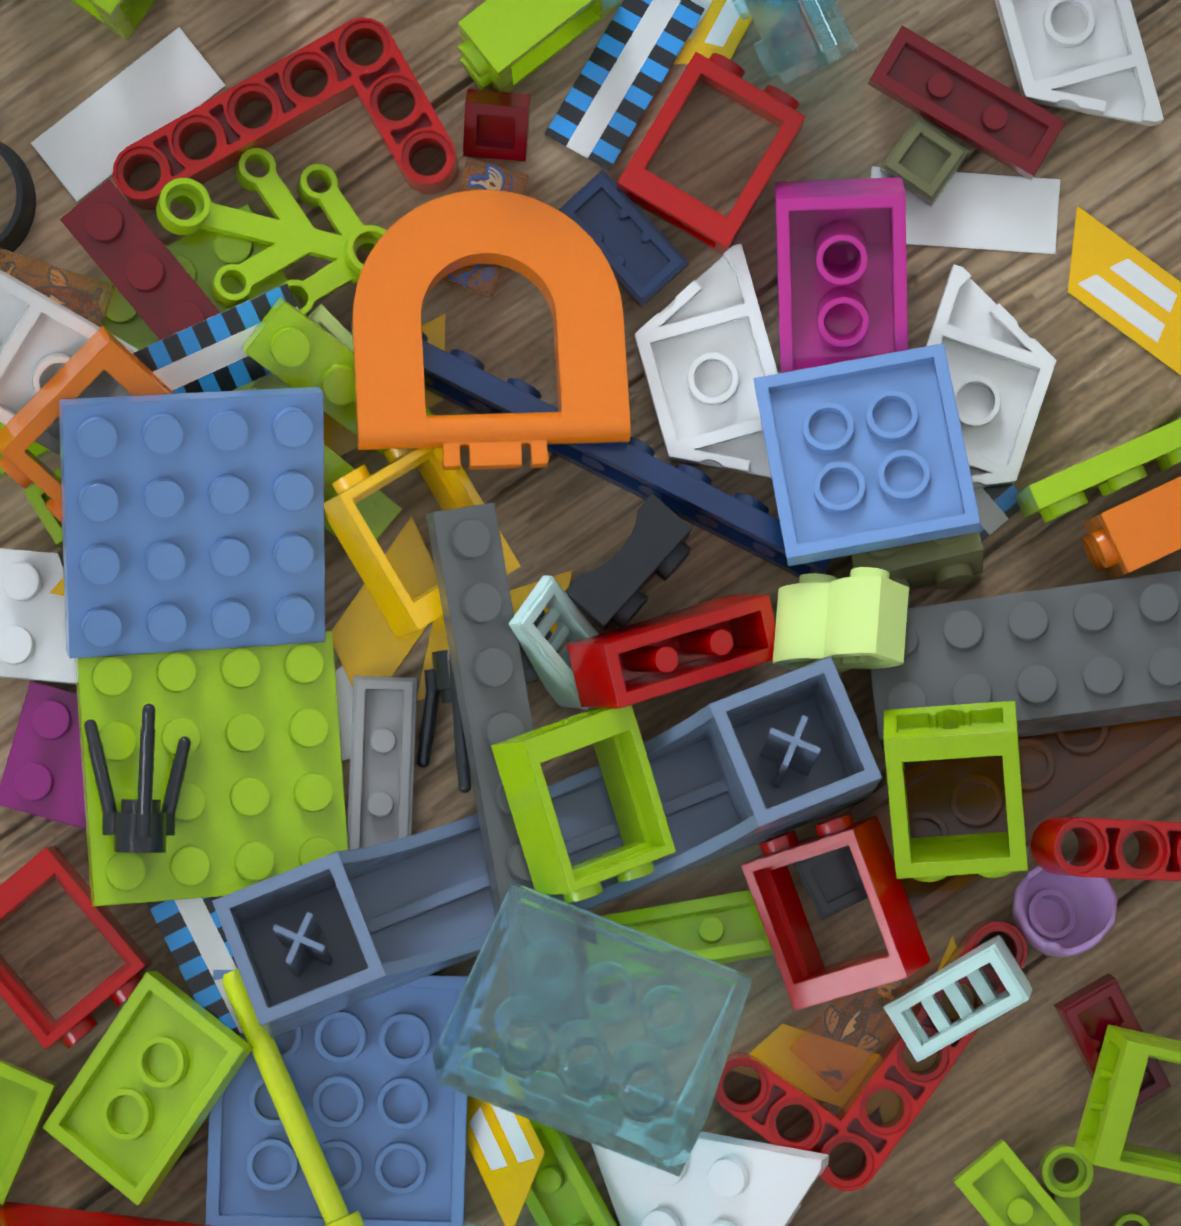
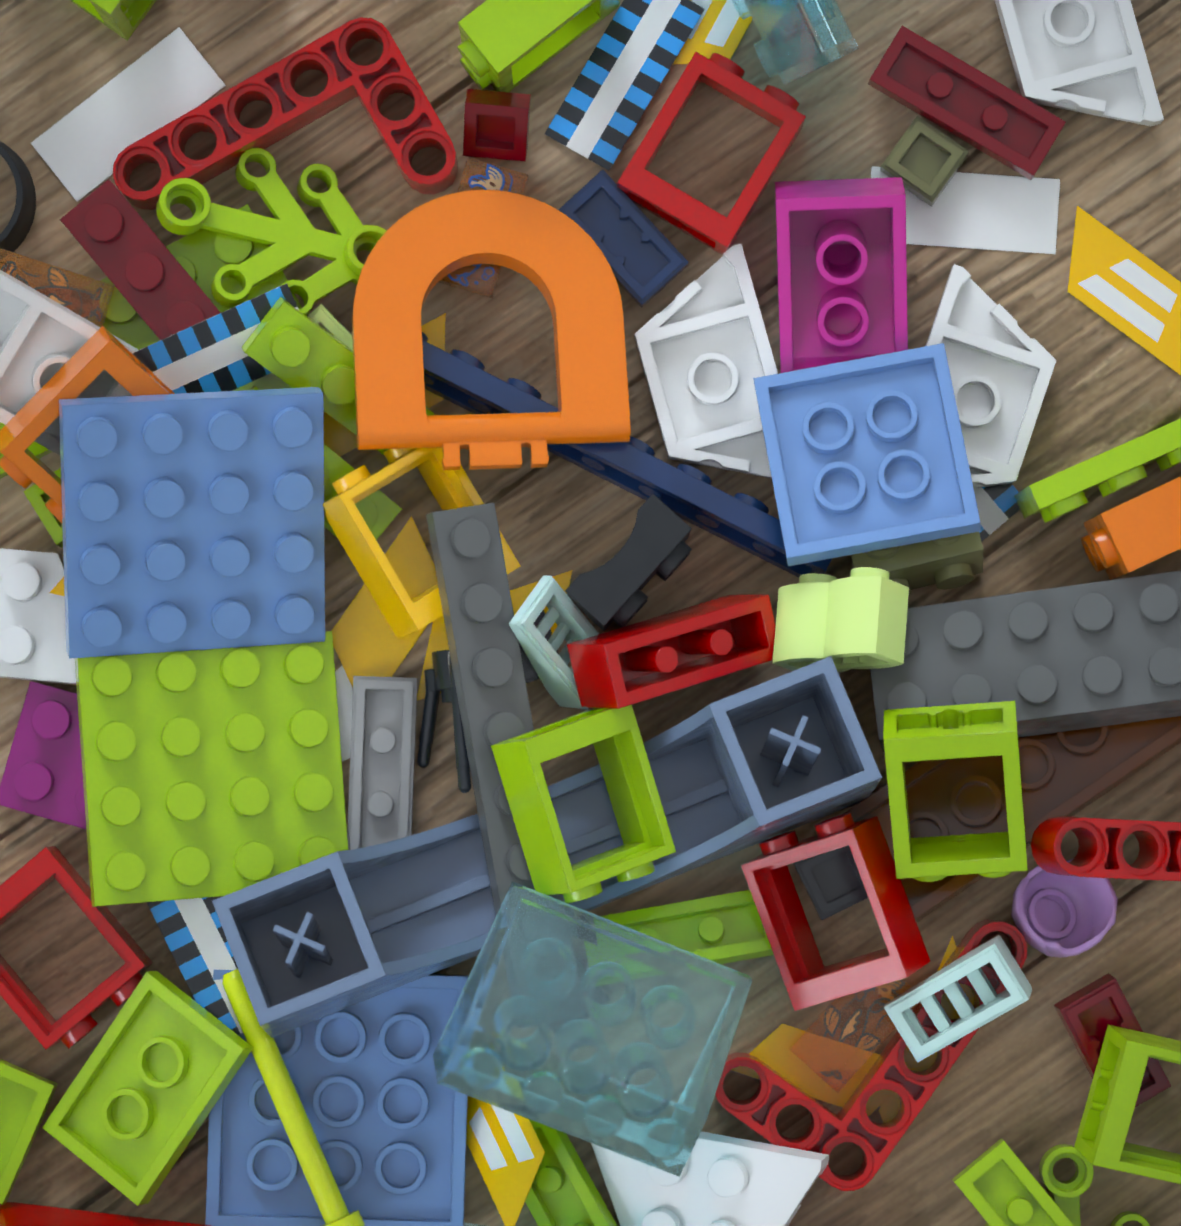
(142, 822): black plant -> none

